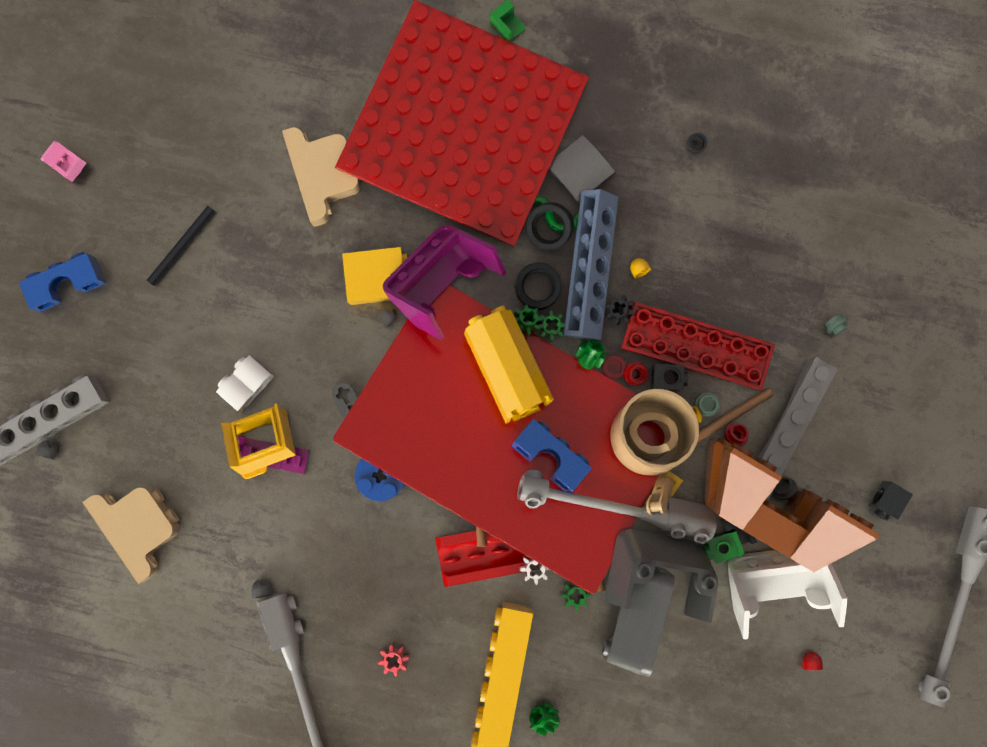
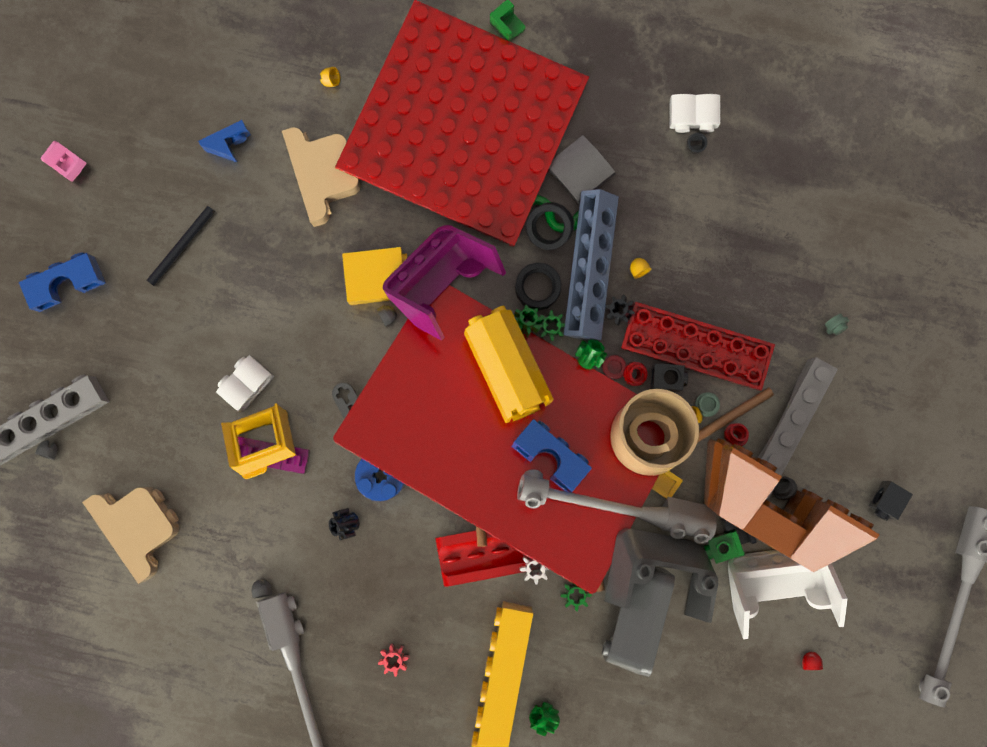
(220, 142): none -> blue slope
(330, 77): none -> yellow hinge
(344, 524): none -> black gear
(659, 498): tan bar -> none
(695, 112): none -> white brick

